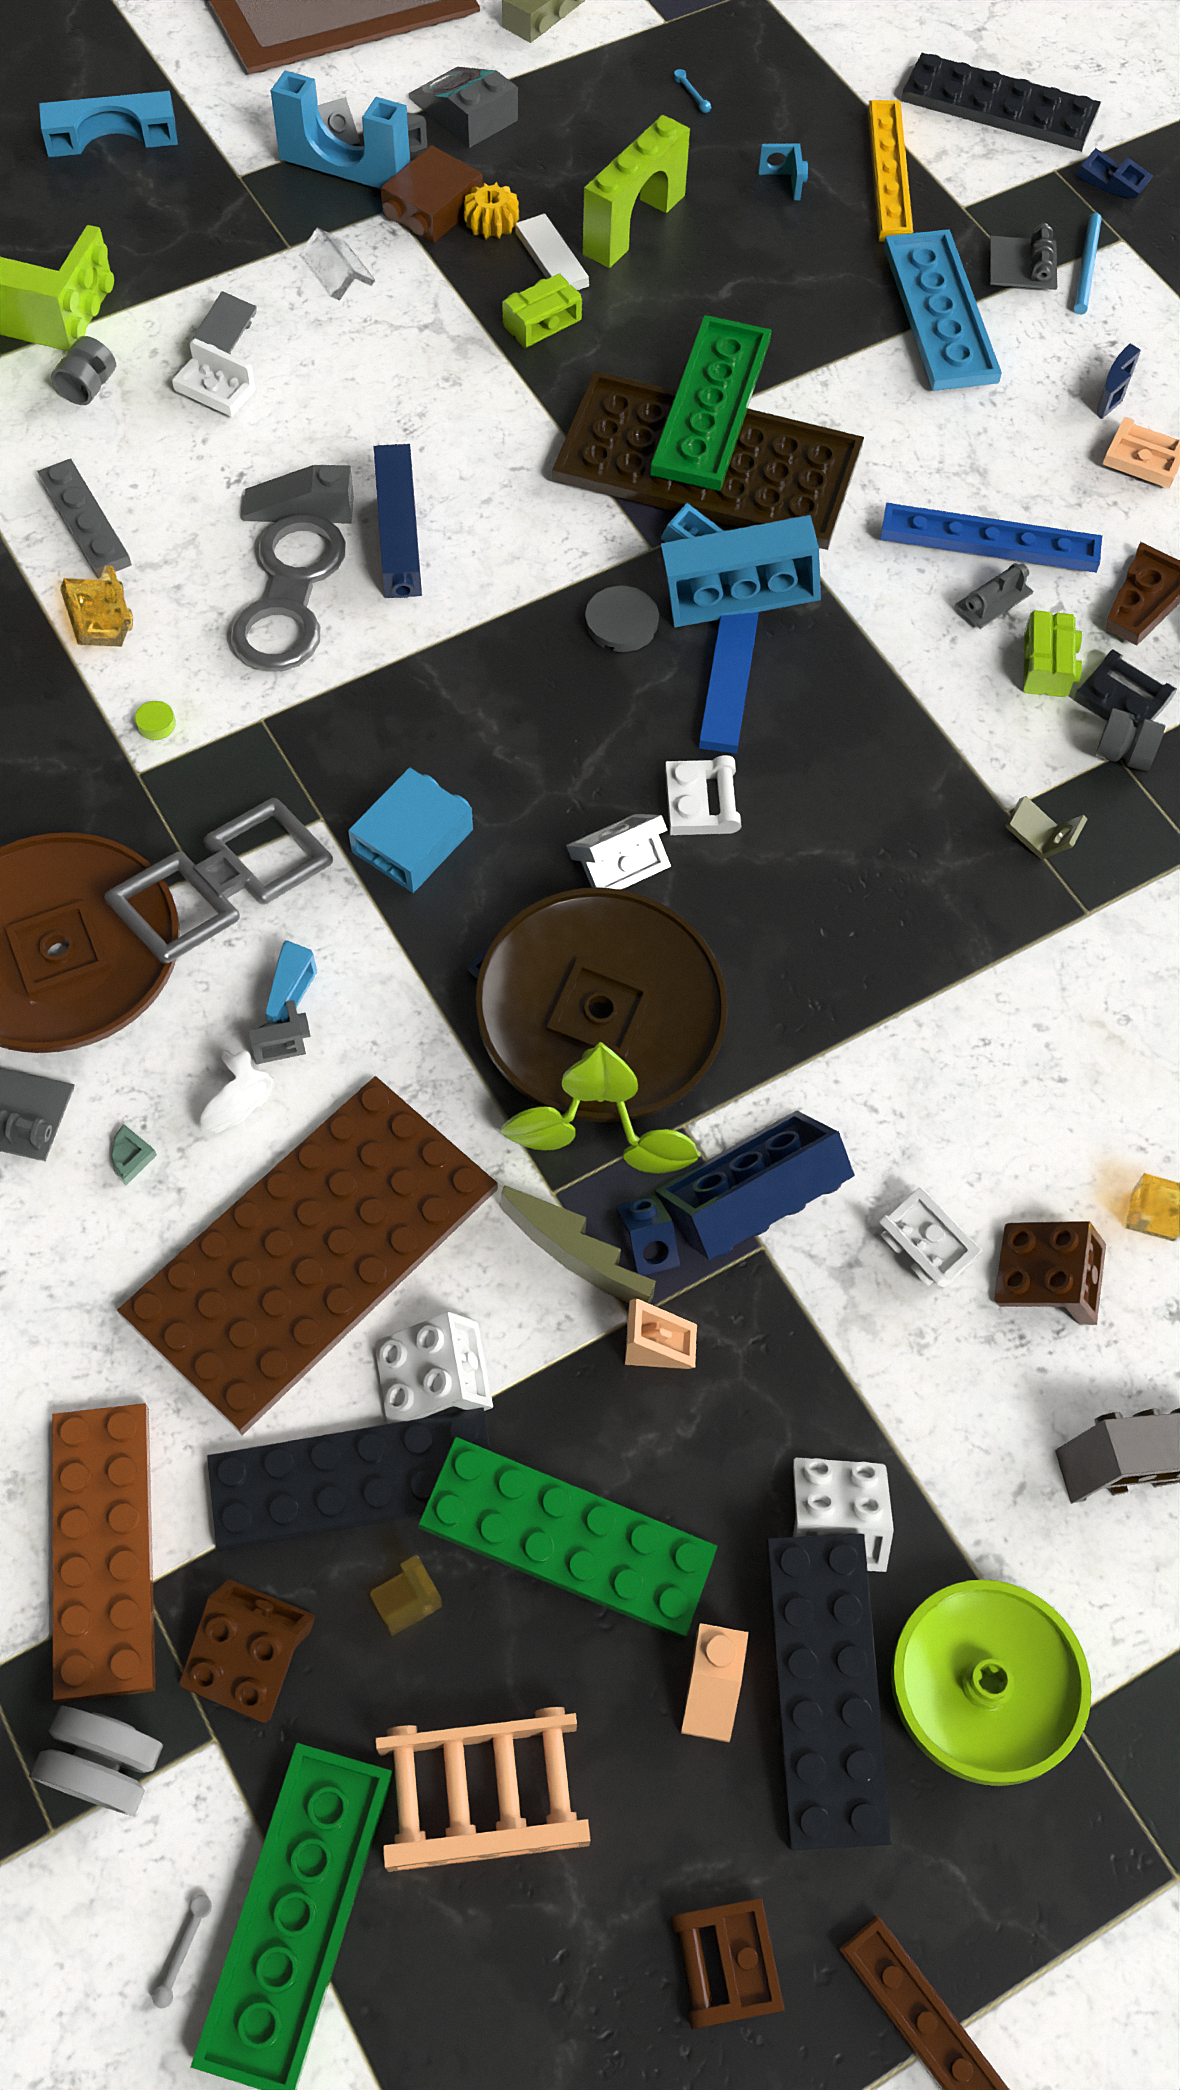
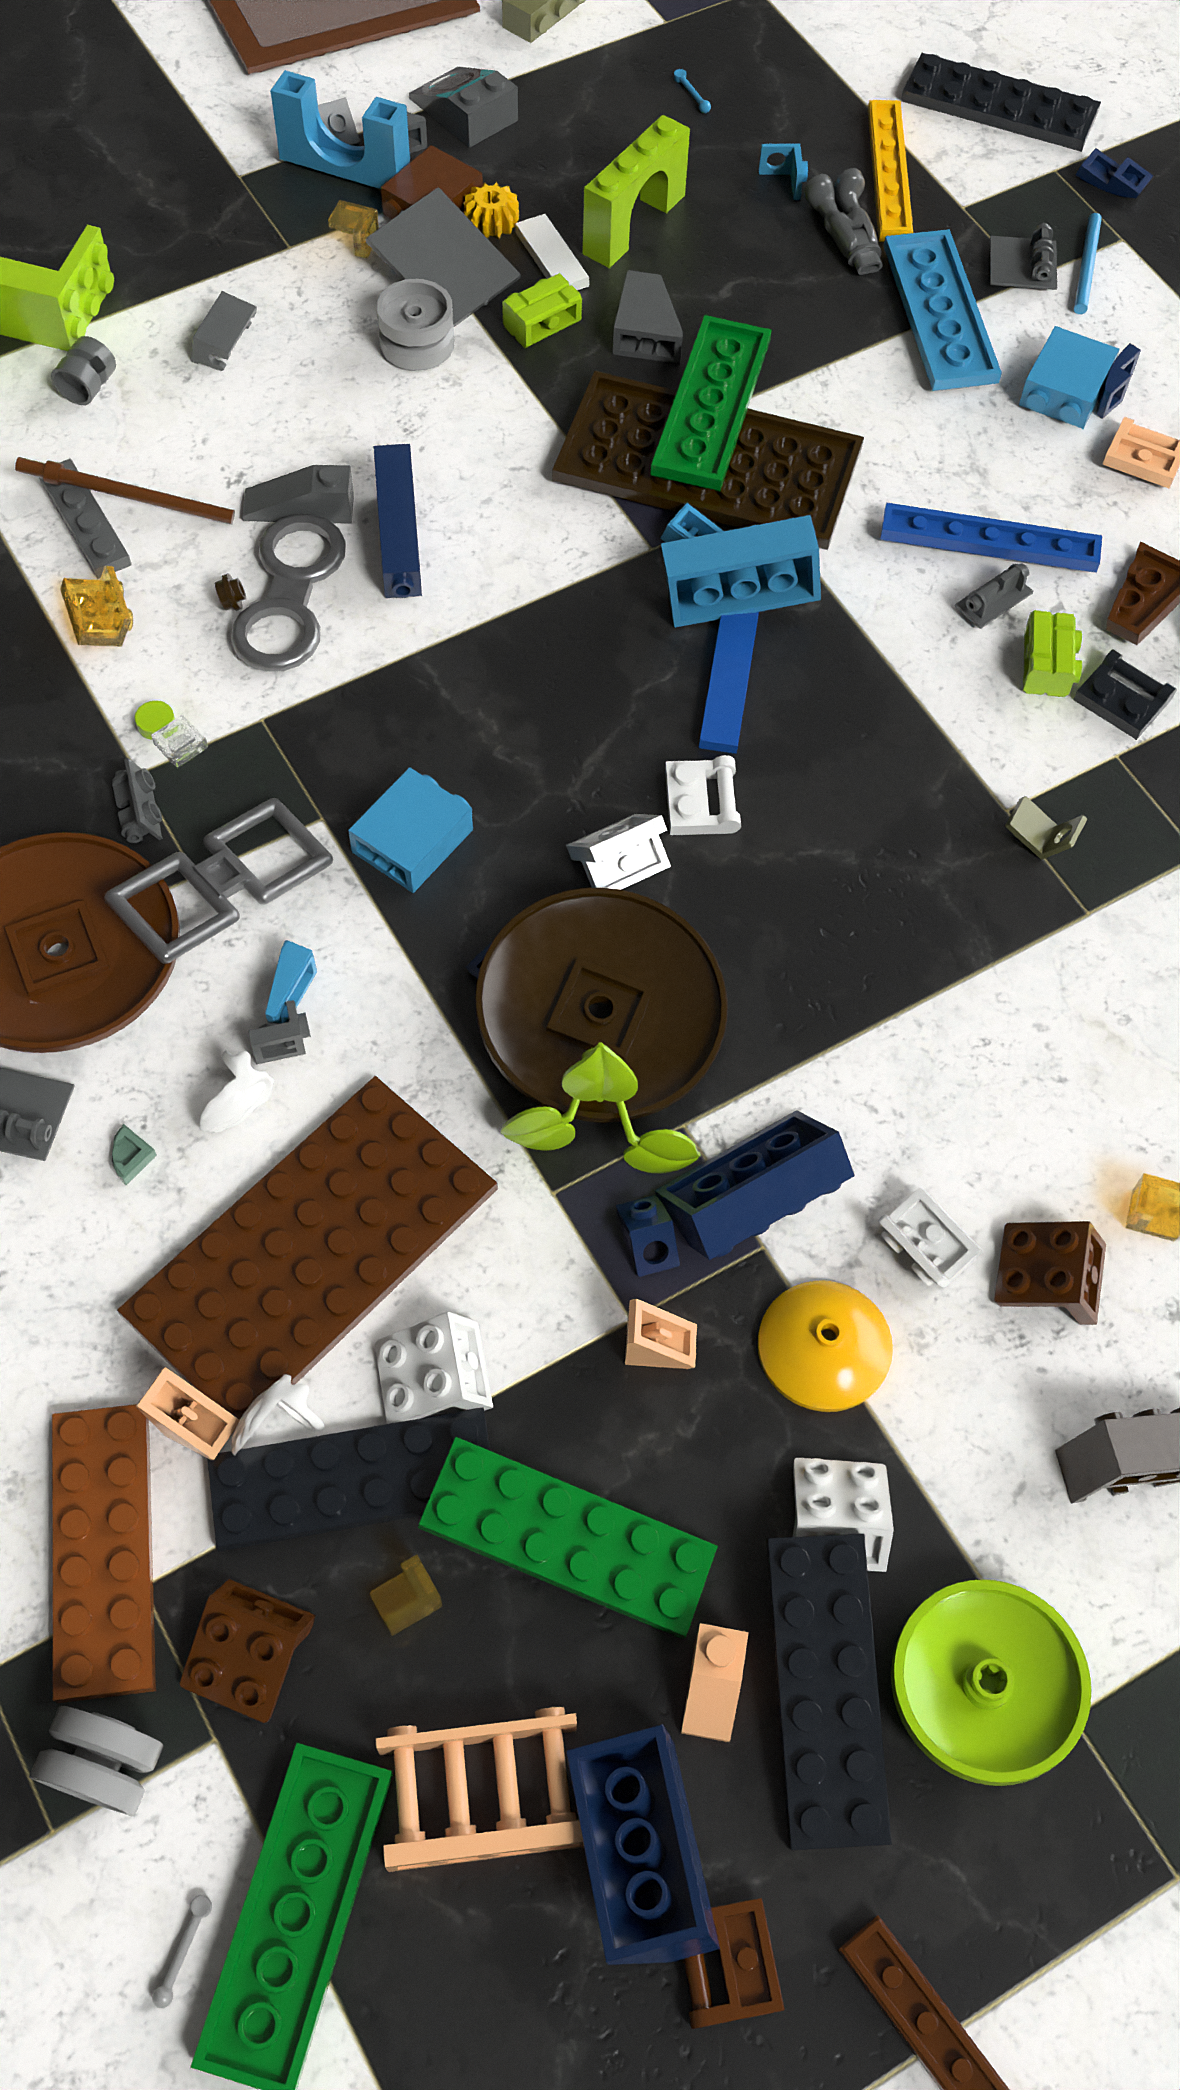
(55, 474): none -> reddish brown bar
(74, 123): dark azure arch -> none
(136, 789): none -> dark grey hinge
(179, 741): none -> clear plate
(187, 1415): none -> light nougat slope
(215, 378): white bracket -> none
(230, 592): none -> dark brown plate
(284, 1395): none -> white piece
(334, 263): clear panel -> none
(357, 221): none -> clear yellow panel
(415, 324): none -> light grey wheel
(444, 247): none -> dark grey piece
(564, 1238): olive slope -> none
(622, 618): dark grey tile -> none
(641, 1849): none -> dark blue slope
(647, 320): none -> dark grey slope
(821, 1371): none -> yellow dish
(853, 228): none -> dark grey piece
(1068, 377): none -> dark azure brick
(1130, 740): dark grey wheel -> none

